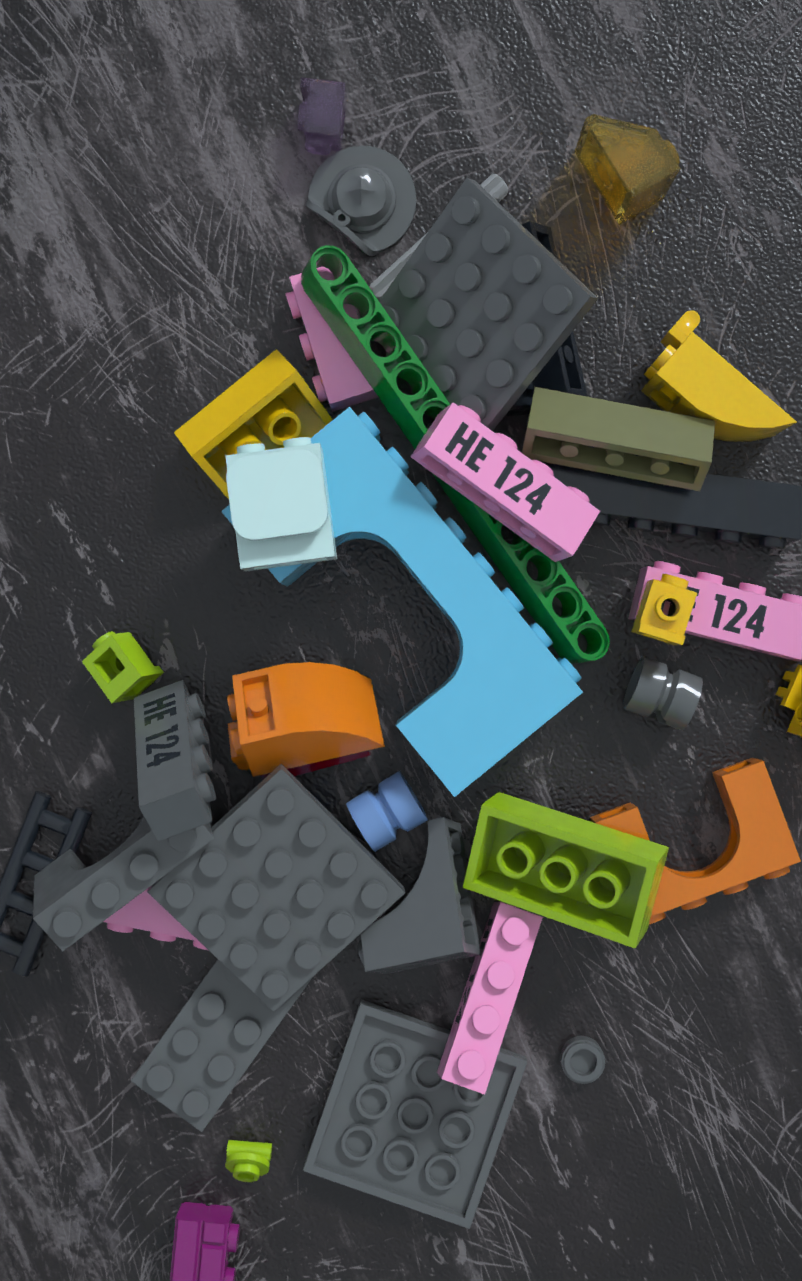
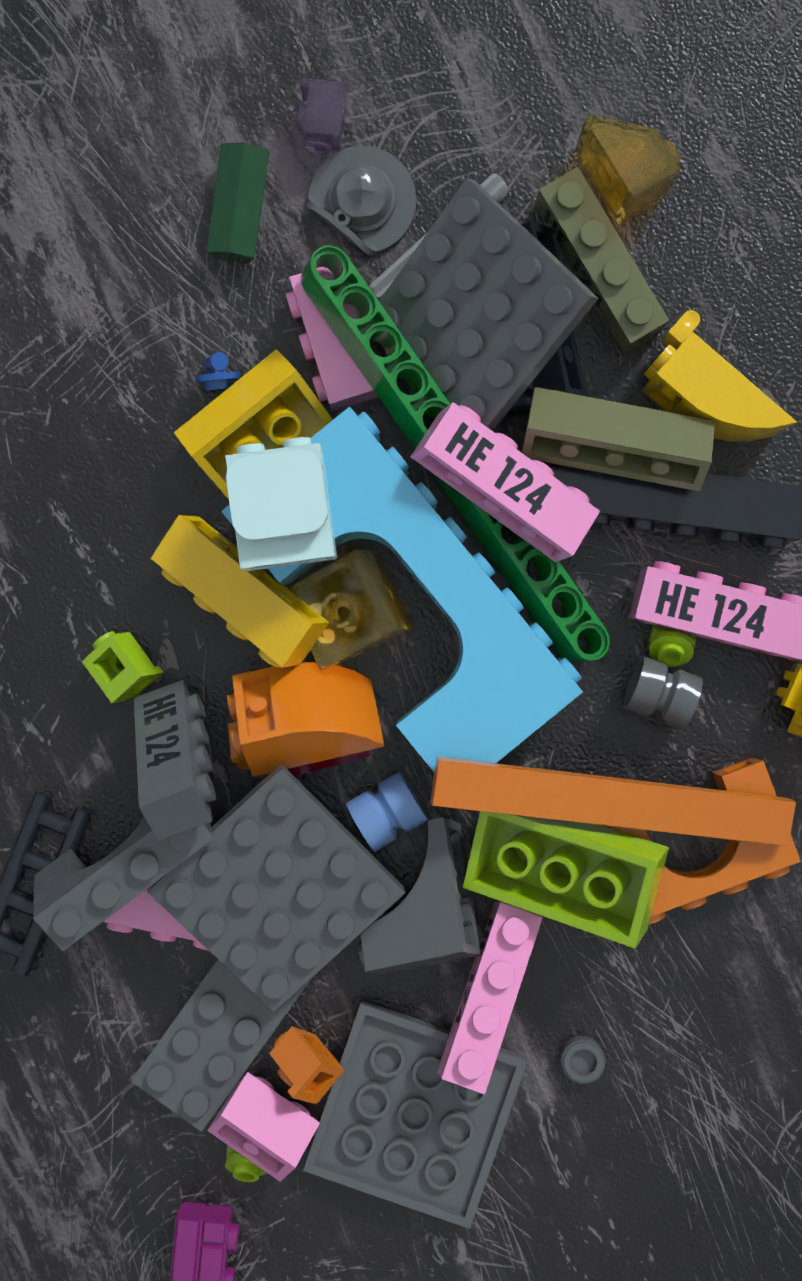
(217, 376): none -> blue plate
(237, 202): none -> dark green piece
(249, 601): none -> yellow brick
(264, 1126): none -> bright pink brick
(305, 1065): none -> orange brick
(357, 603): none -> clear yellow slope
(600, 260): none -> olive brick
(611, 801): none -> orange tile
(650, 618): yellow brick -> none
(671, 646): none -> lime plate

